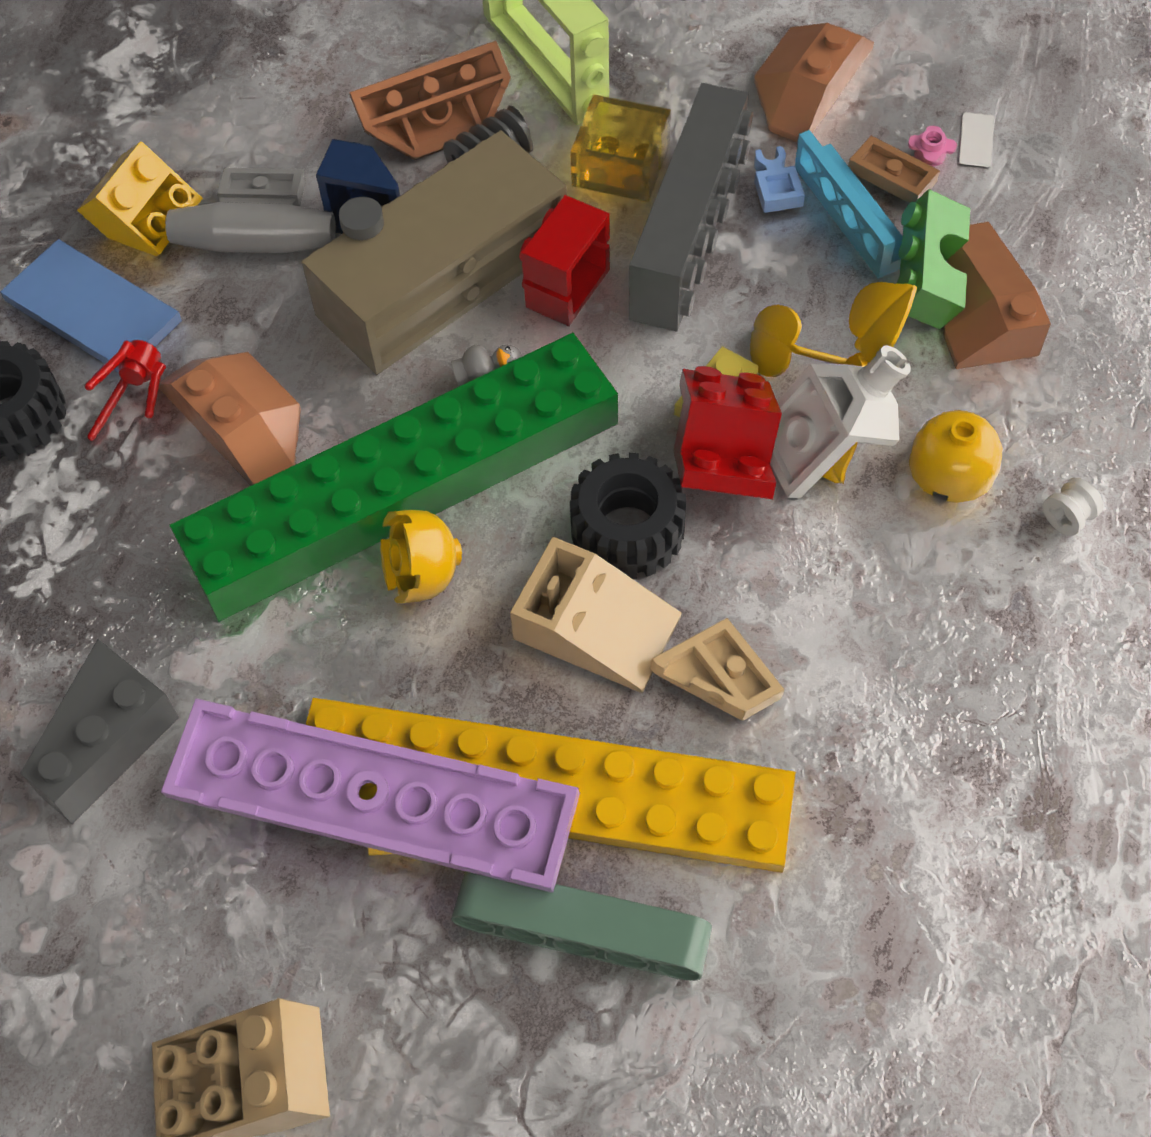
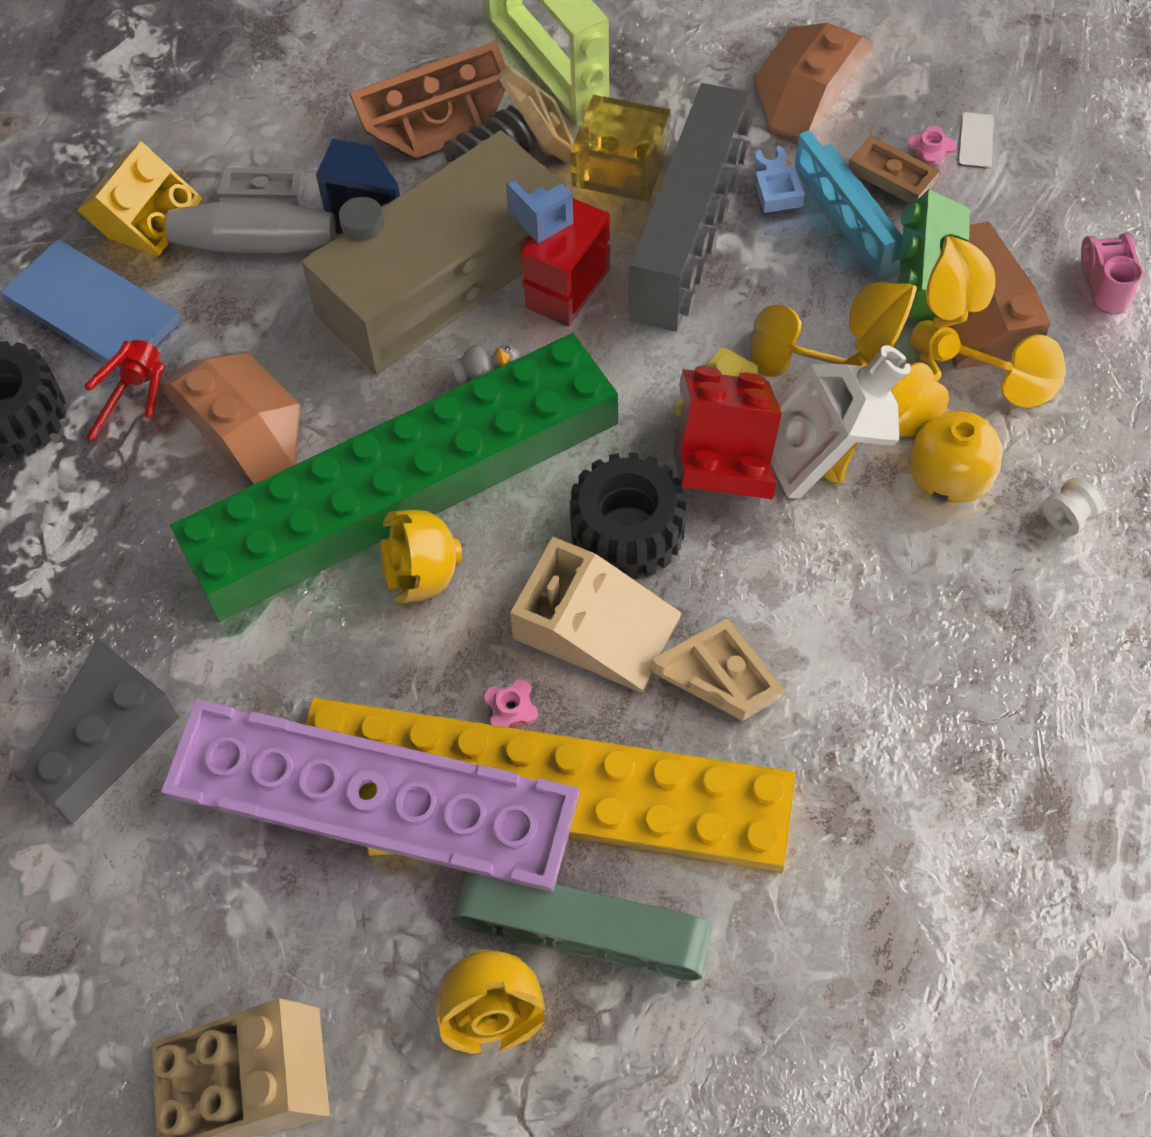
(488, 1000): none -> yellow cylinder
(521, 714): none -> bright pink plate
(540, 113): none -> tan wing
(541, 211): none -> medium blue panel
(959, 284): none -> yellow plant
(1112, 271): none -> bright pink piece

